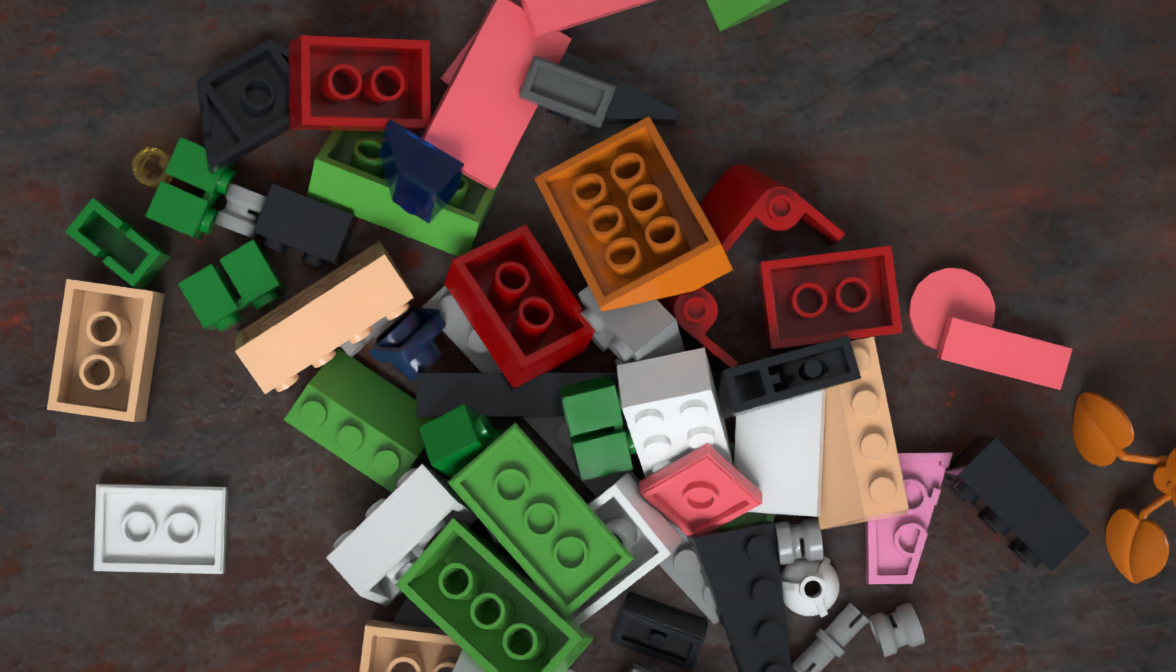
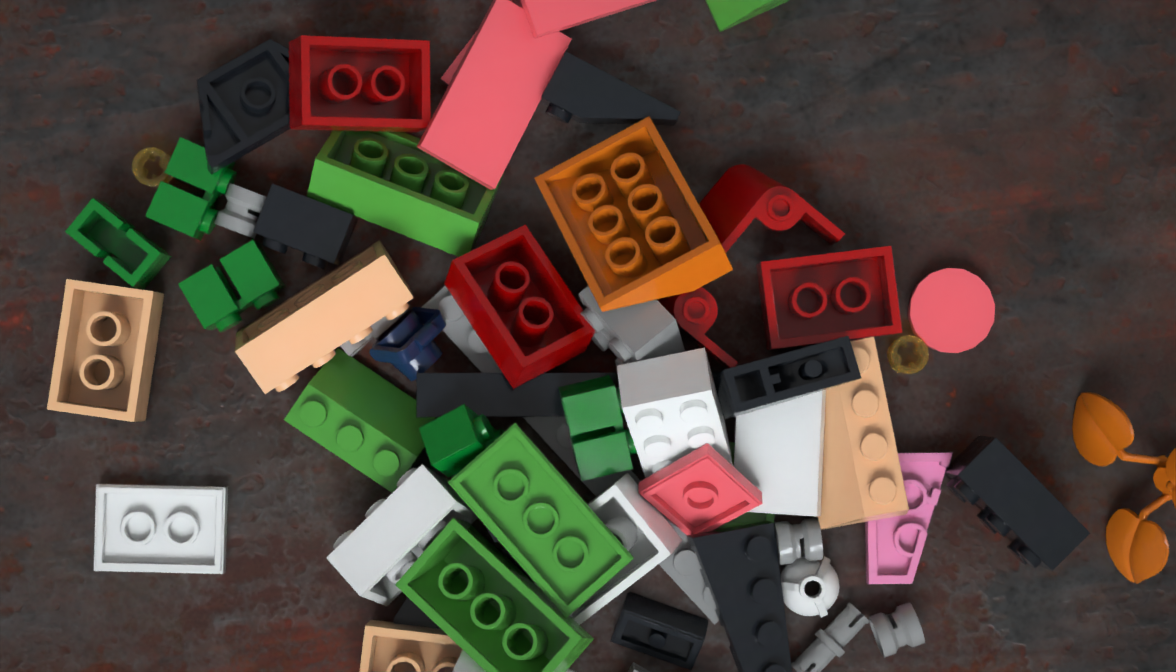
(417, 172): clear blue slope -> none
(567, 92): dark grey tile -> none
(920, 350): none -> clear yellow bush
(1004, 352): coral tile -> none

